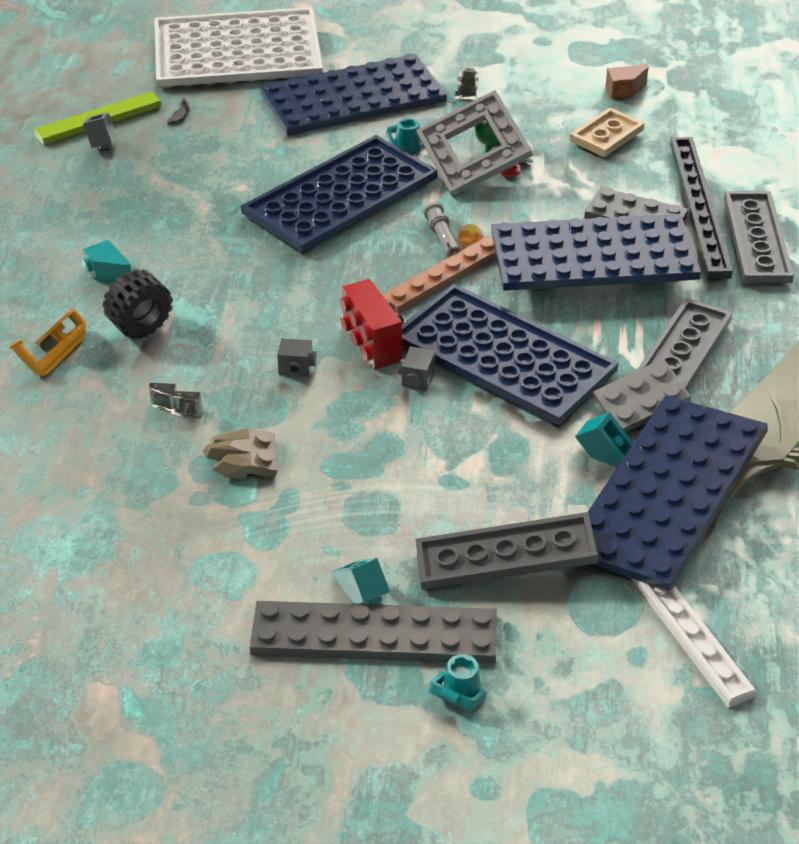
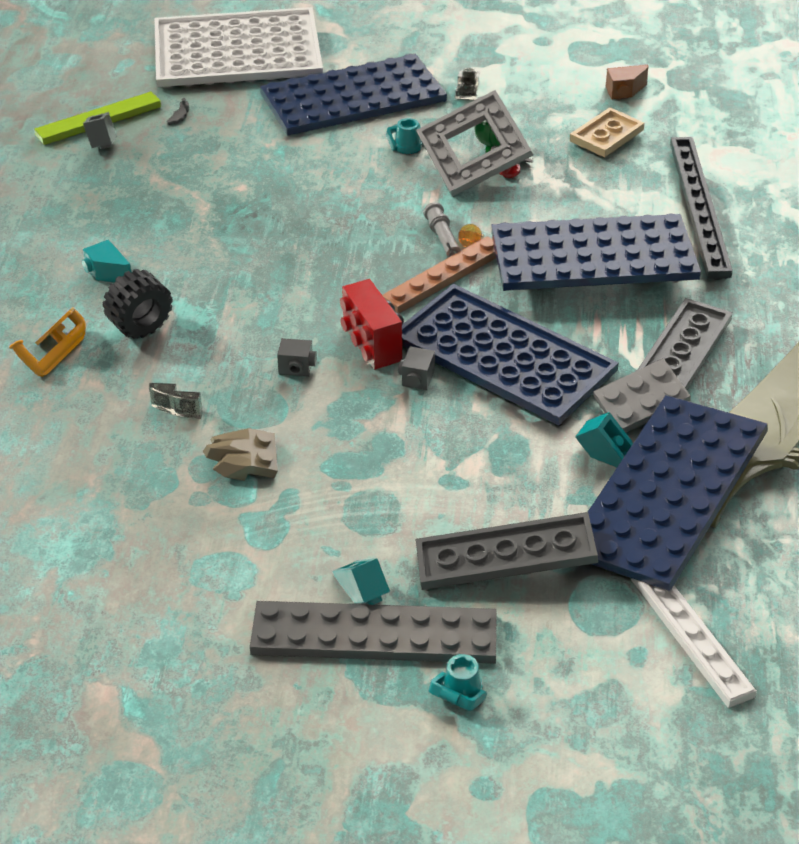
(338, 193): dark blue plate -> none
(613, 203): plate -> none
(758, 237): plate -> none

